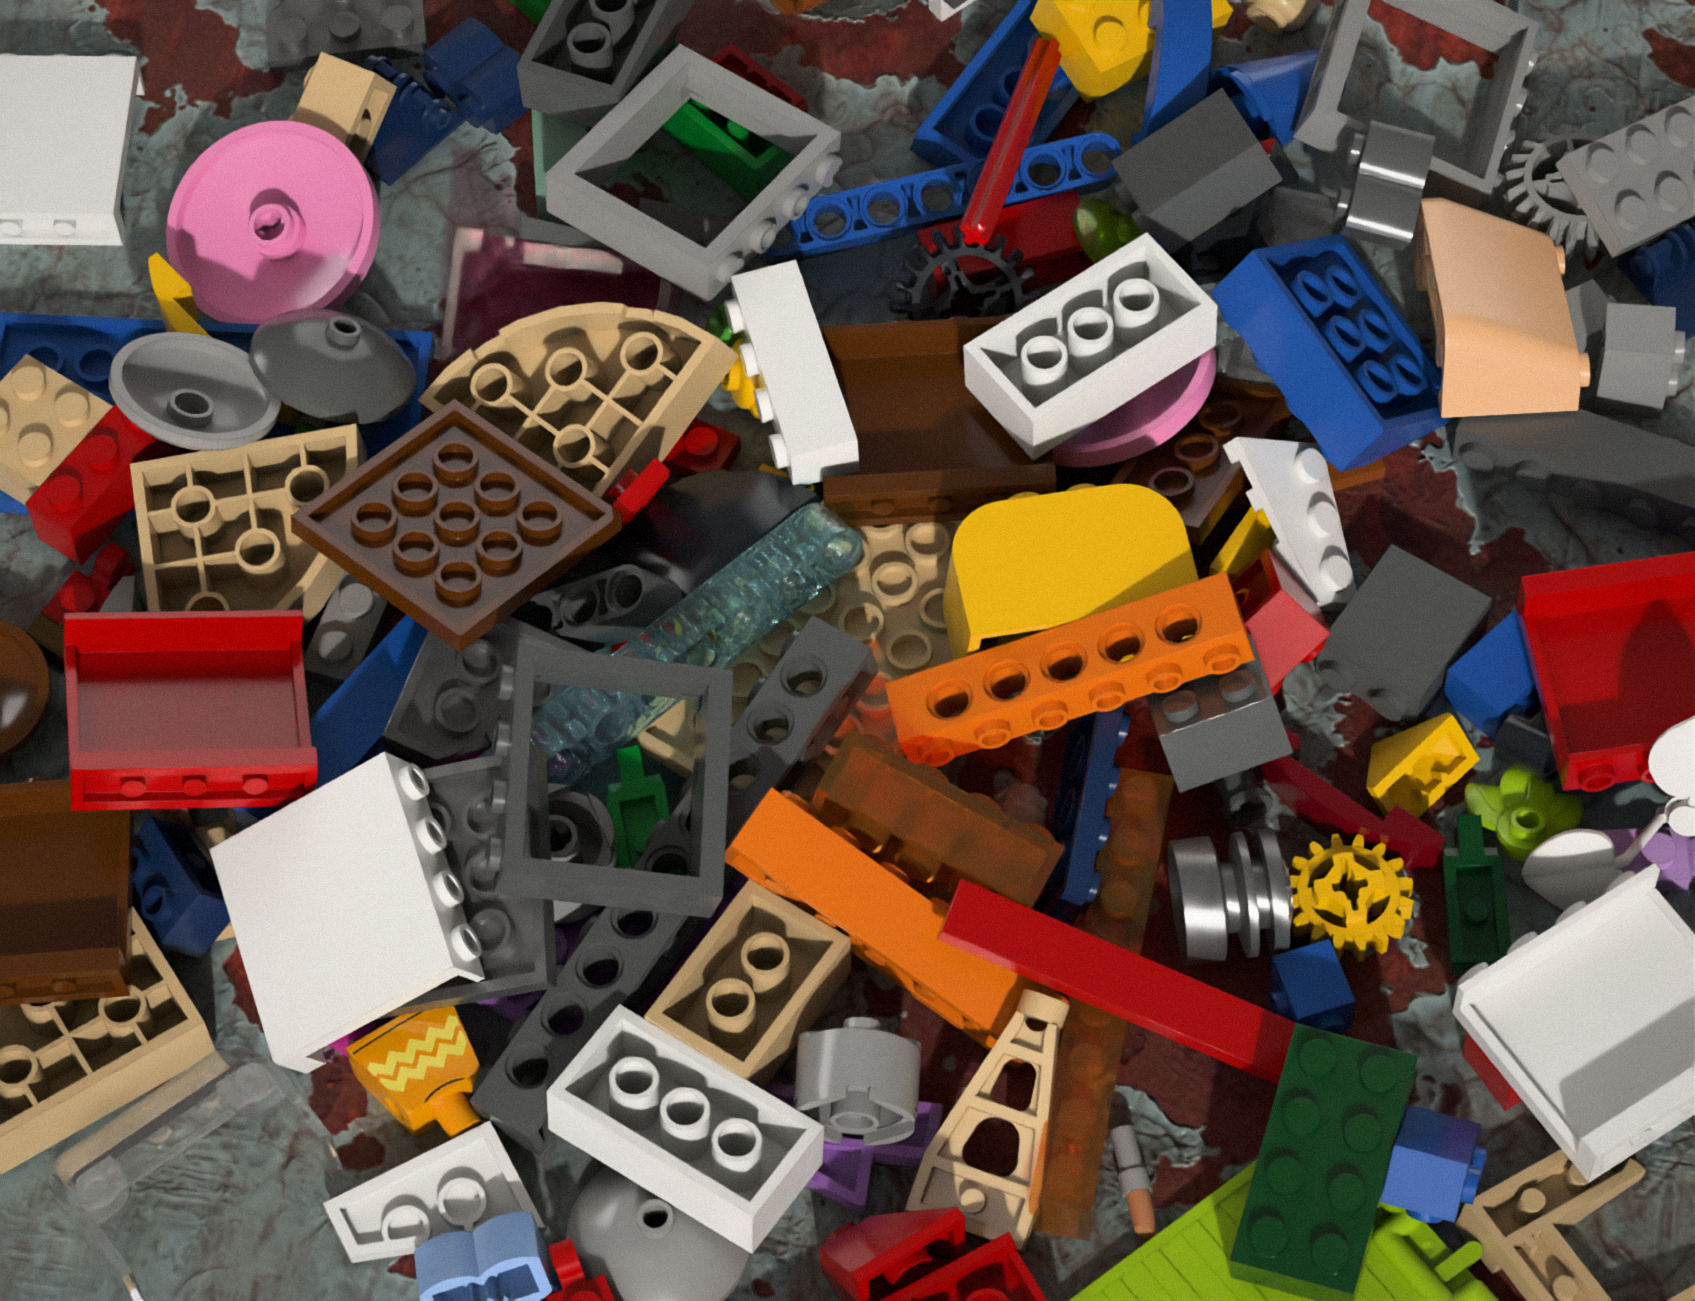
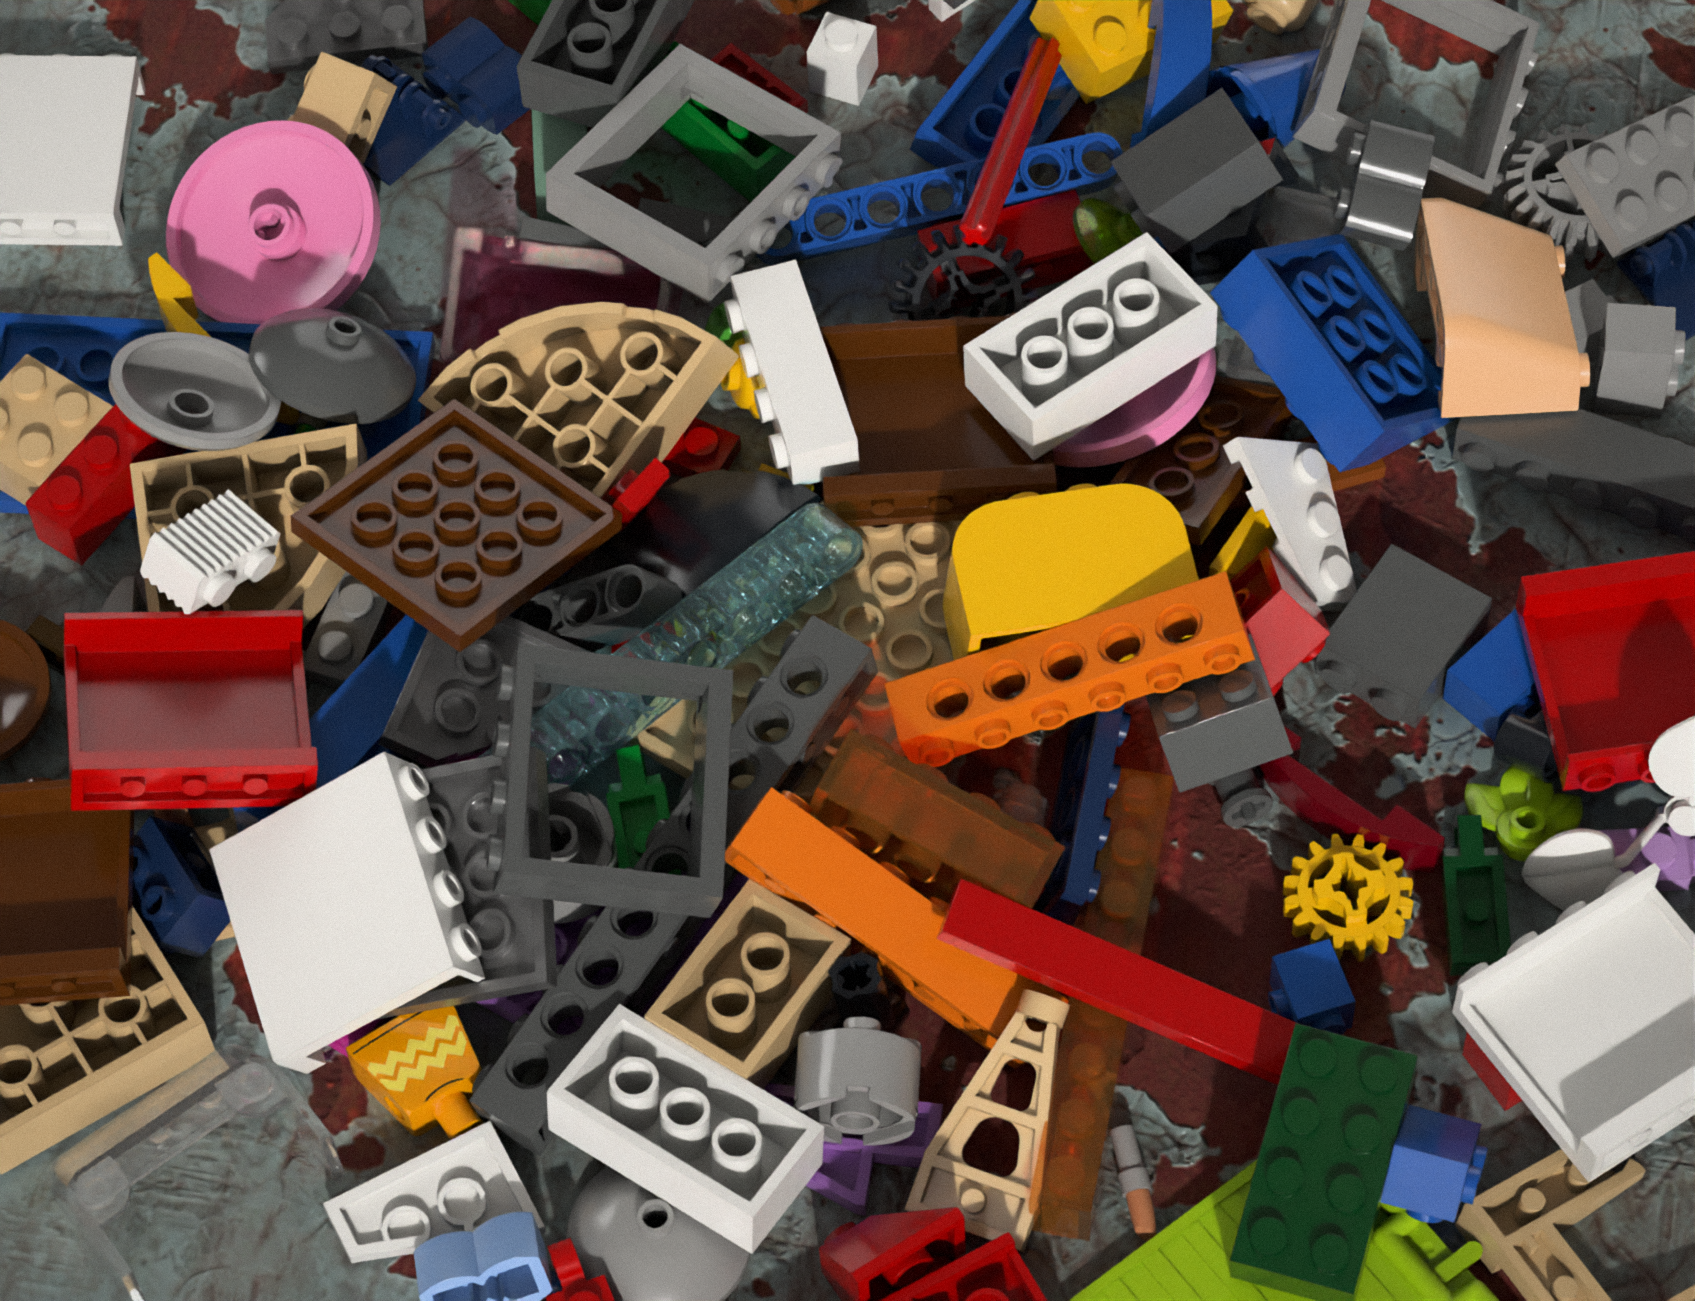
(89, 593): red plate -> none
(210, 553): none -> white brick
(842, 58): none -> white brick
(863, 992): none -> black piece
(1229, 896): flat silver wheel -> none
(1419, 765): yellow slope -> none

